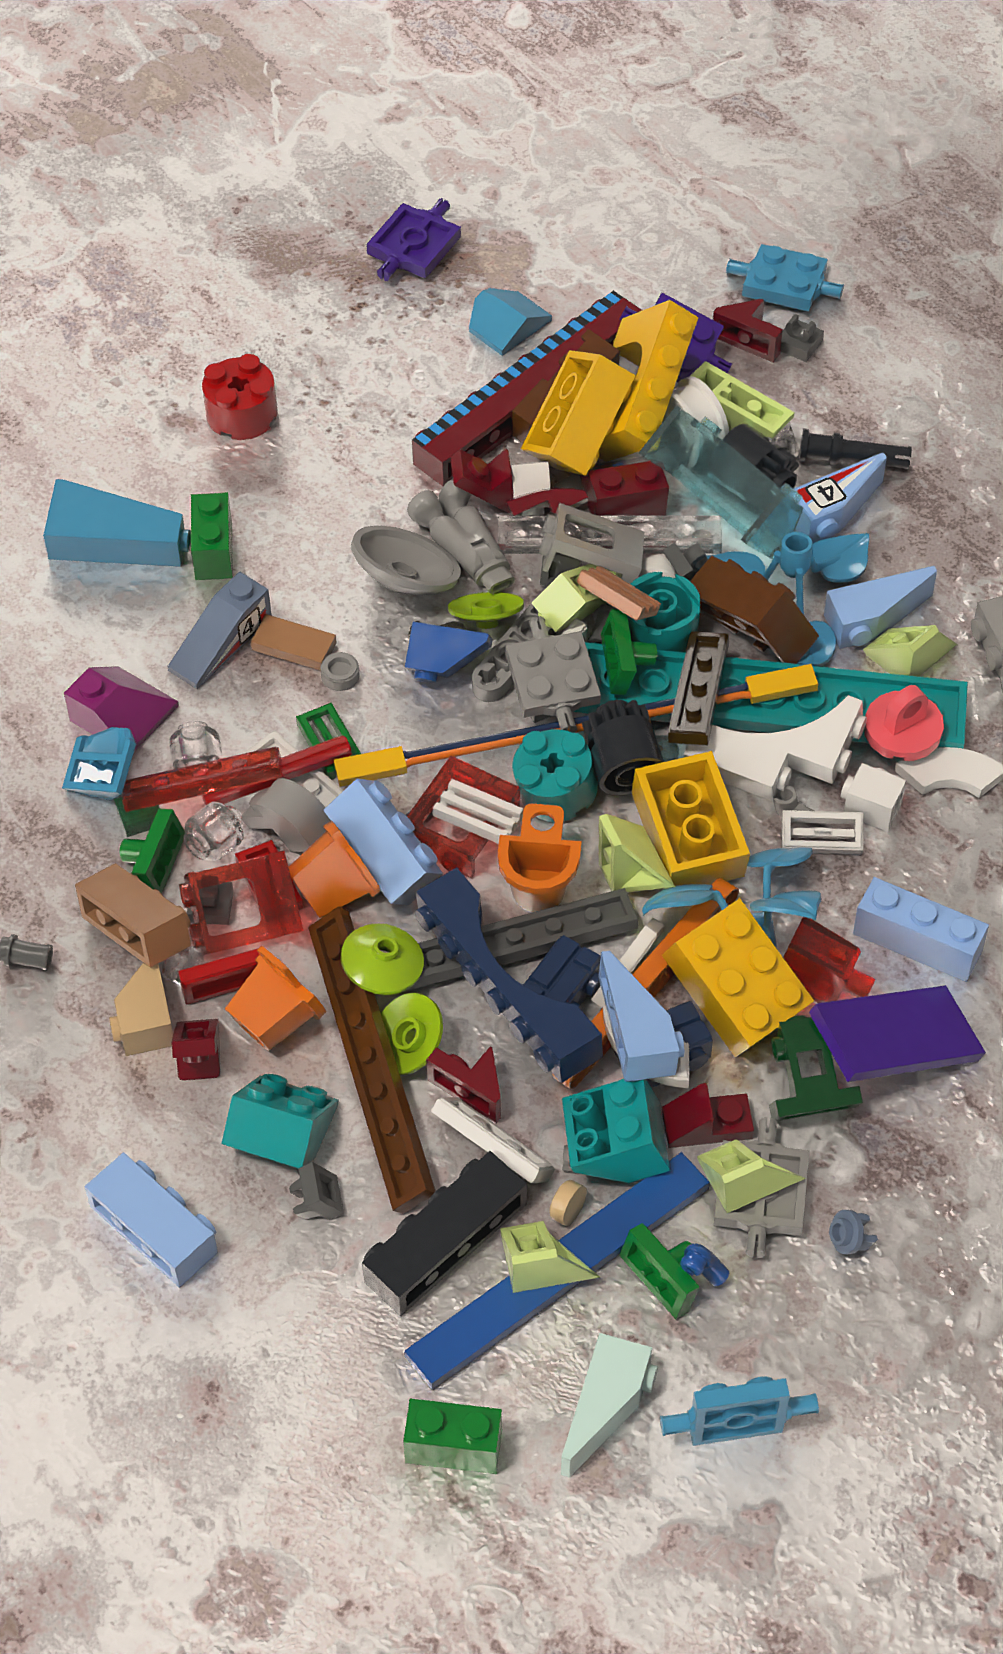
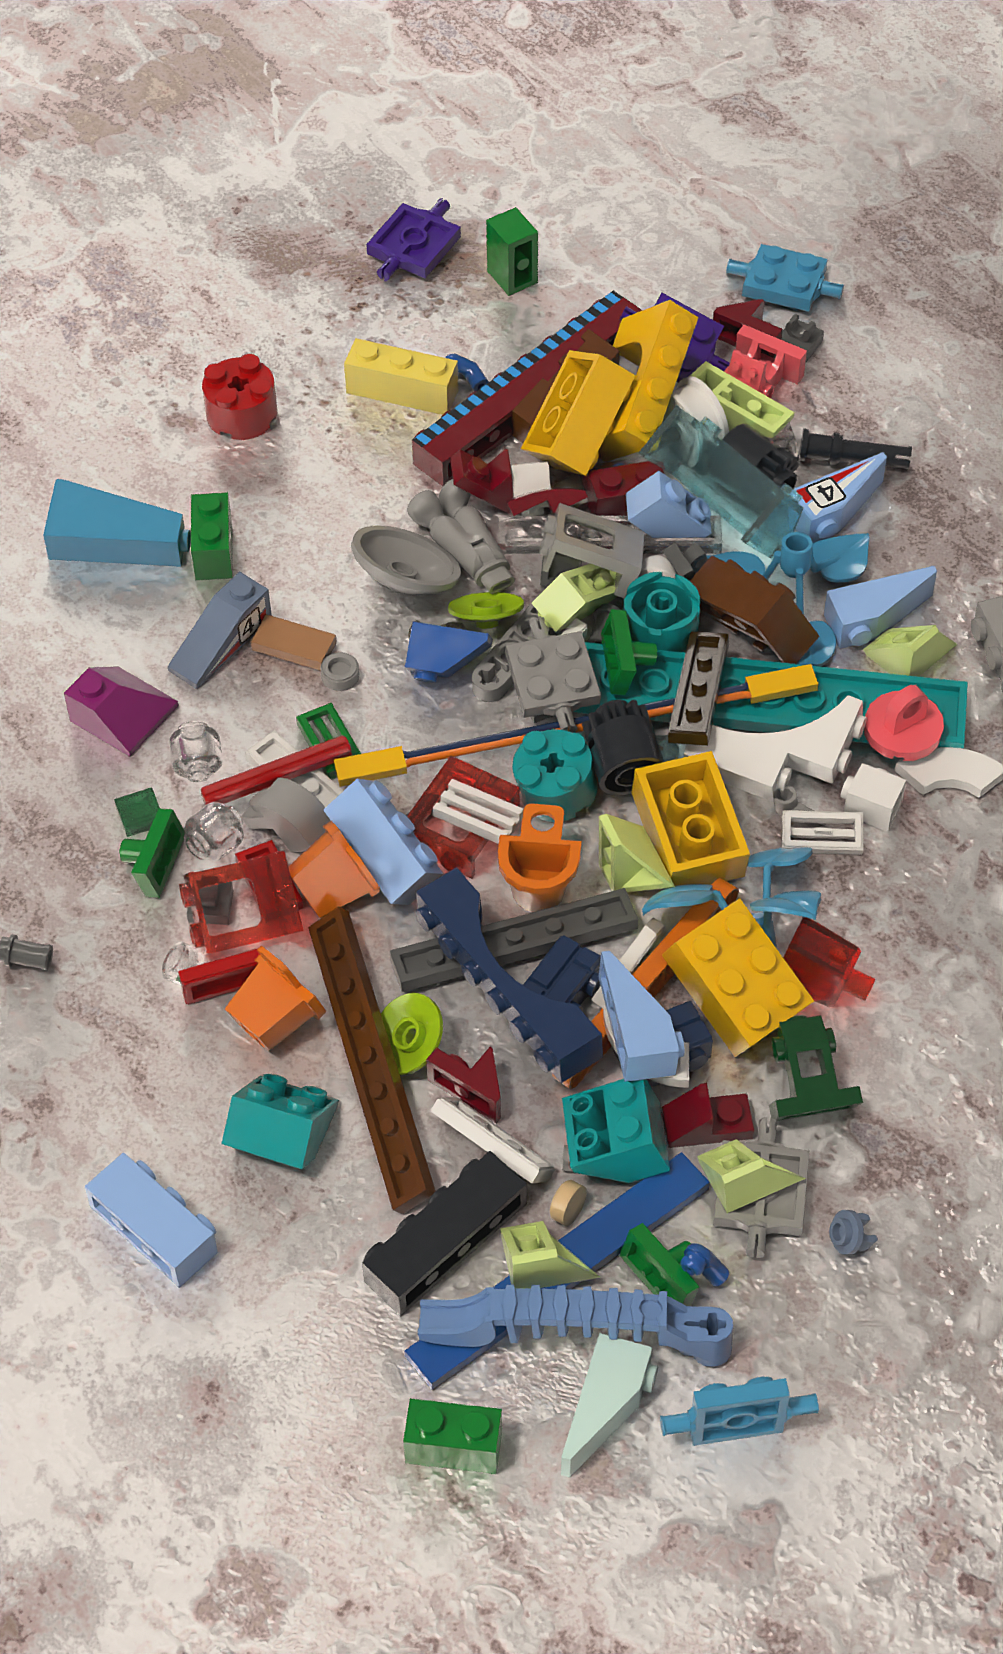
(100, 763): dark azure slope -> none
(133, 915): medium nougat brick -> none
(142, 1013): tan slope -> none
(197, 1049): dark red slope -> none
(202, 779): clear red tile -> none
(319, 1192): dark grey tile -> none
(381, 971): lime dish -> none
(401, 376): none -> light yellow brick
(470, 371): none -> blue arm
(472, 1321): none -> medium blue piece
(505, 318): dark azure slope -> none
(512, 251): none -> green brick
(618, 593): nougat tile -> none
(667, 509): none -> light blue slope
(761, 370): none -> coral tile
(896, 1033): dark purple tile -> none
(920, 929): light blue brick -> none

